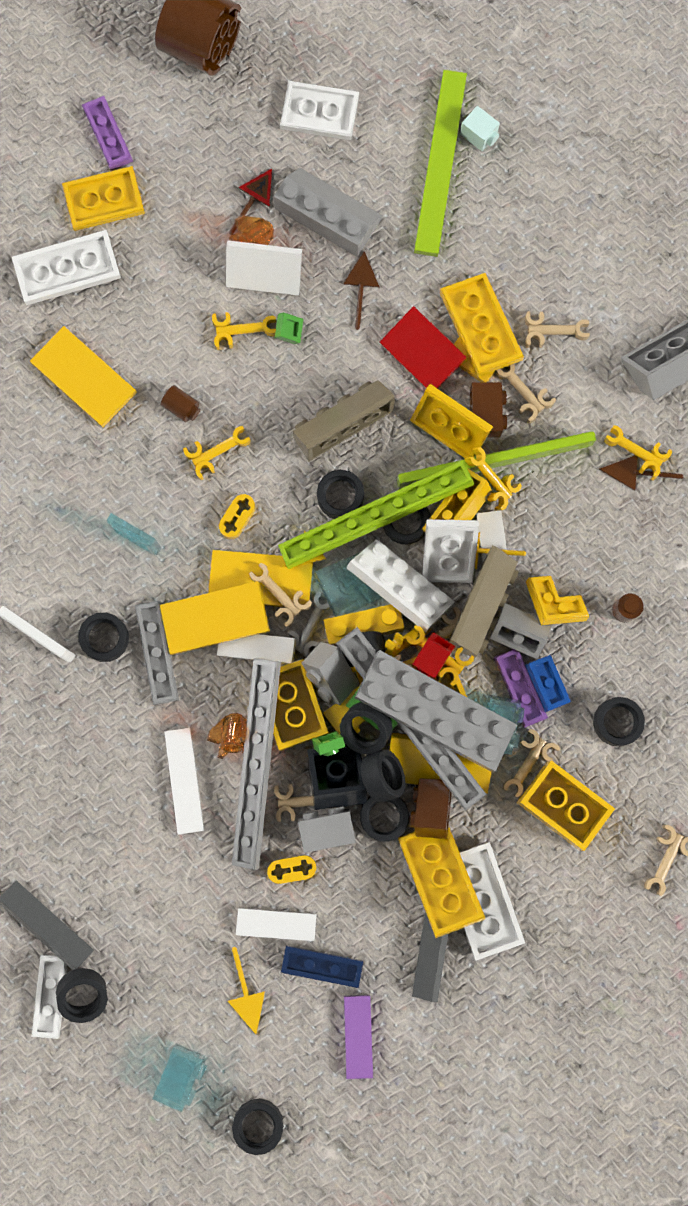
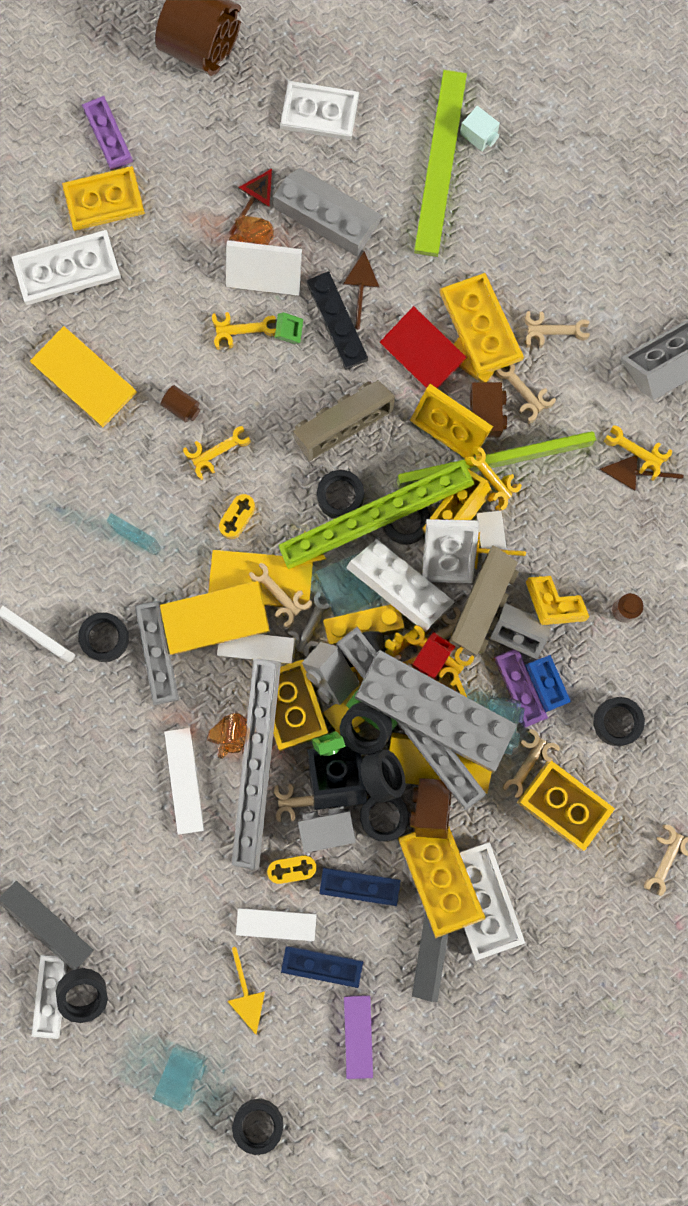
(337, 320): none -> black plate
(360, 886): none -> dark blue plate

